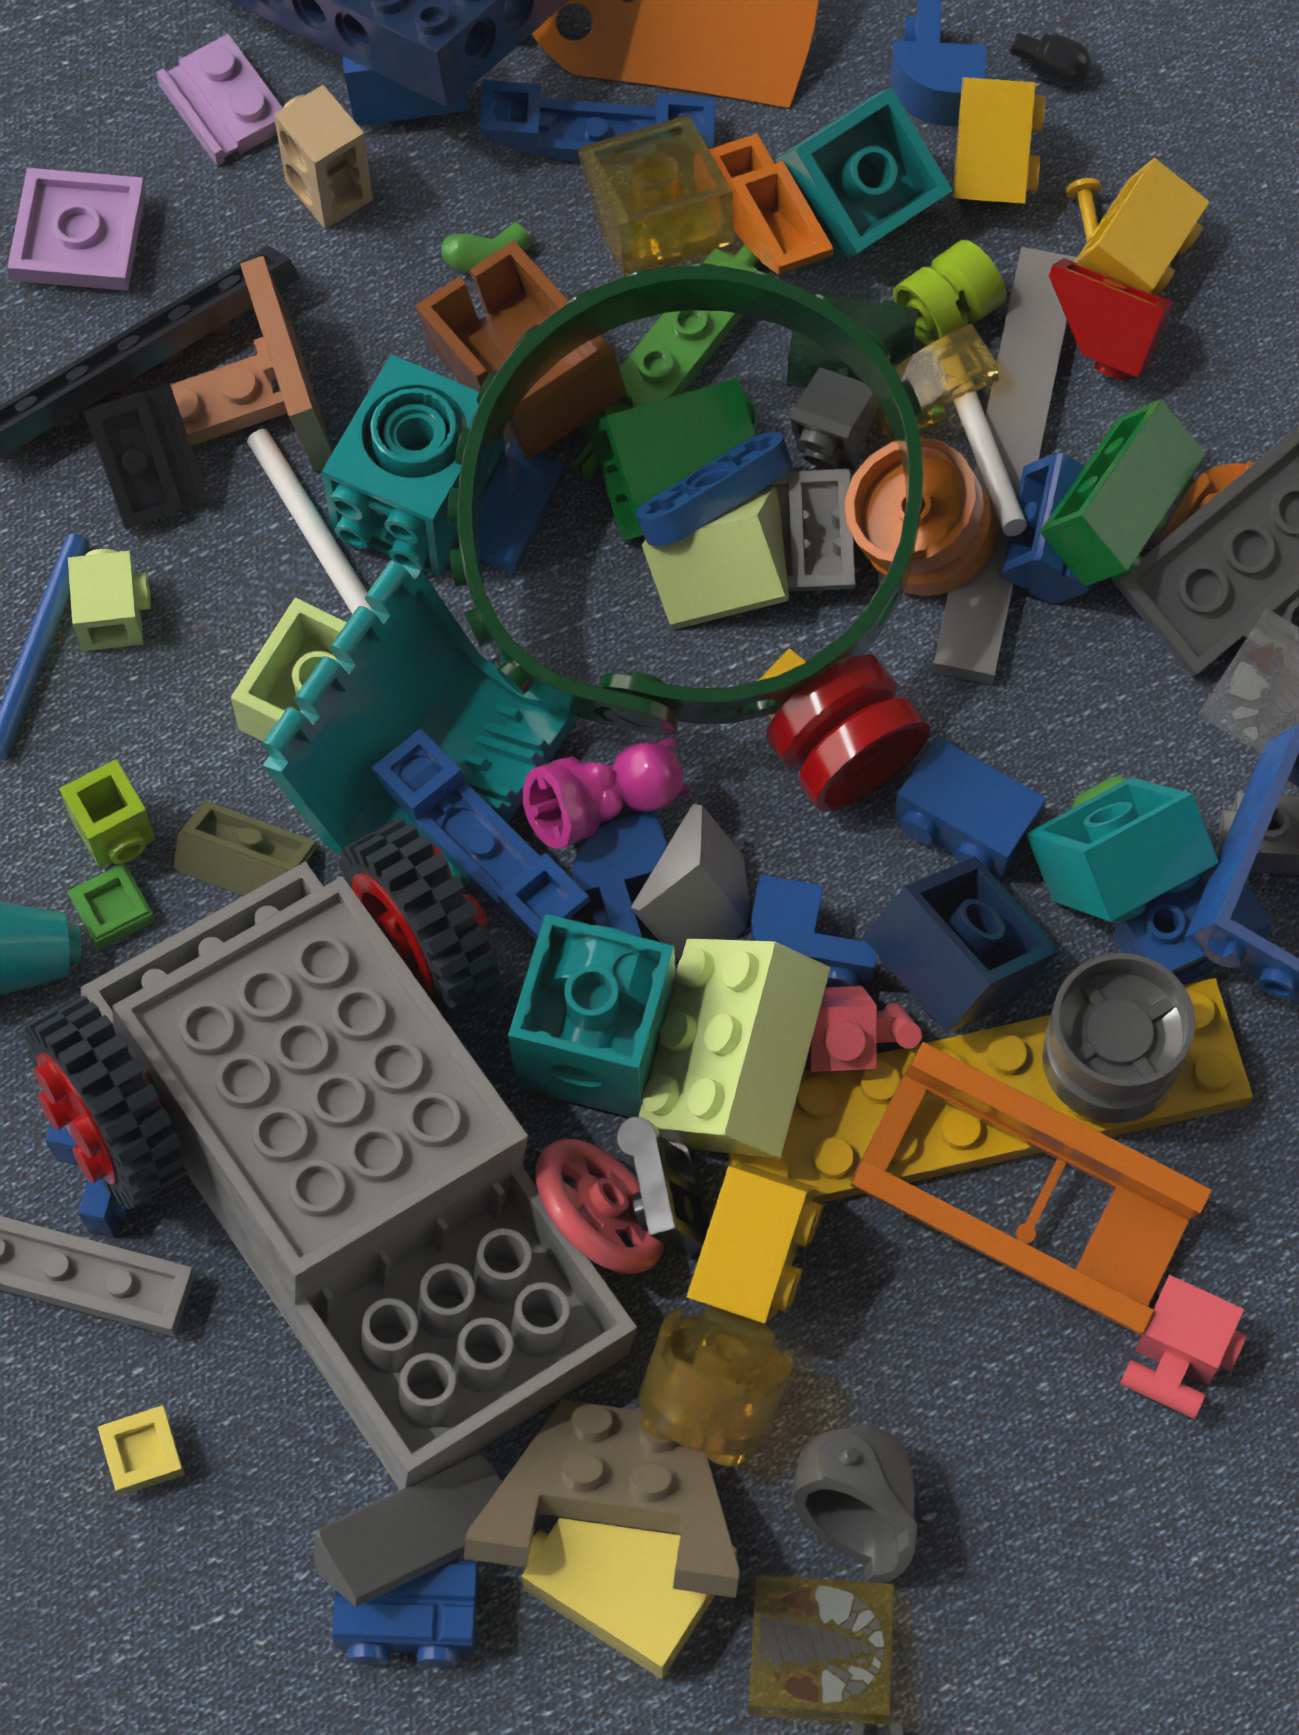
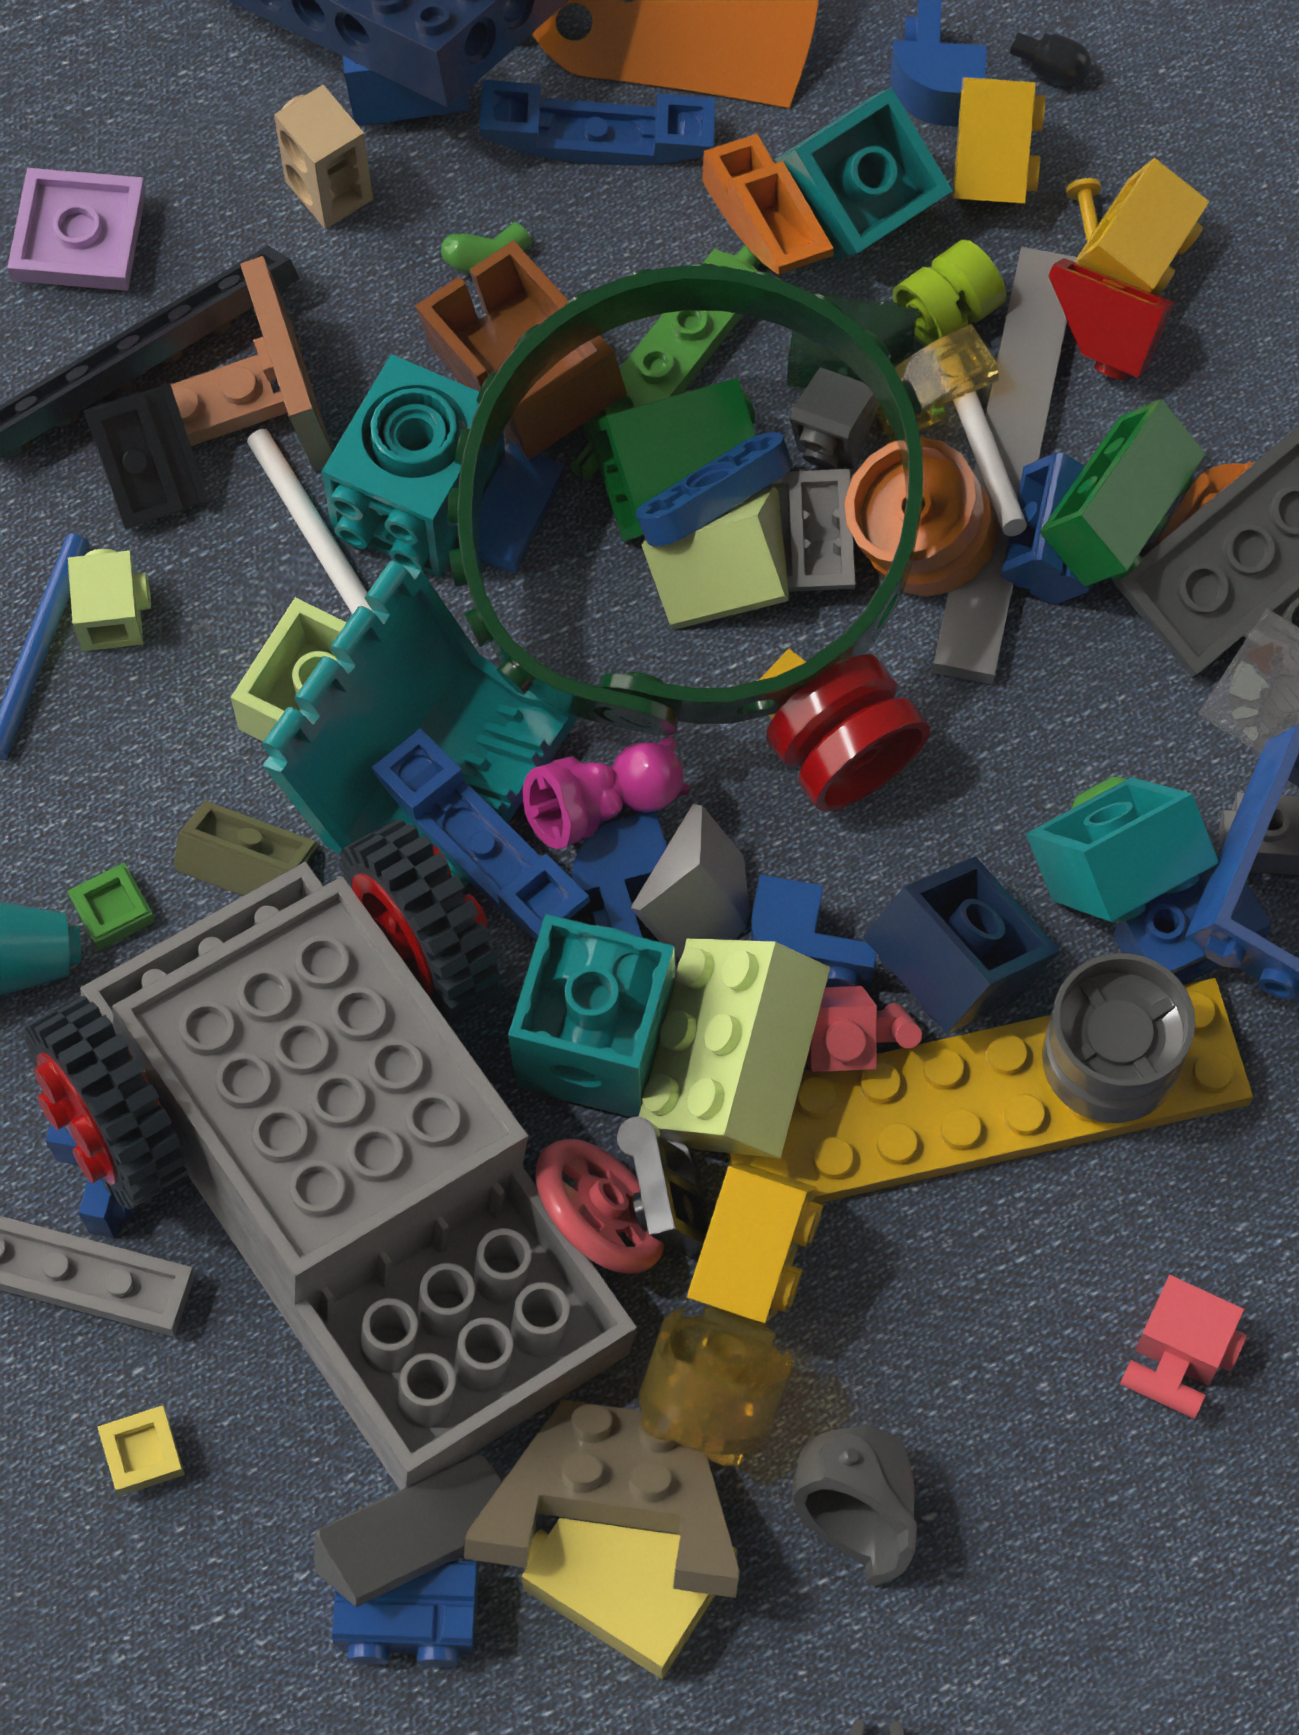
(108, 815): lime brick -> none
(221, 99): lavender plate -> none
(658, 195): clear yellow slope -> none
(821, 1649): clear yellow tile -> none
(967, 808): blue brick -> none
(1133, 1232): orange piece -> none

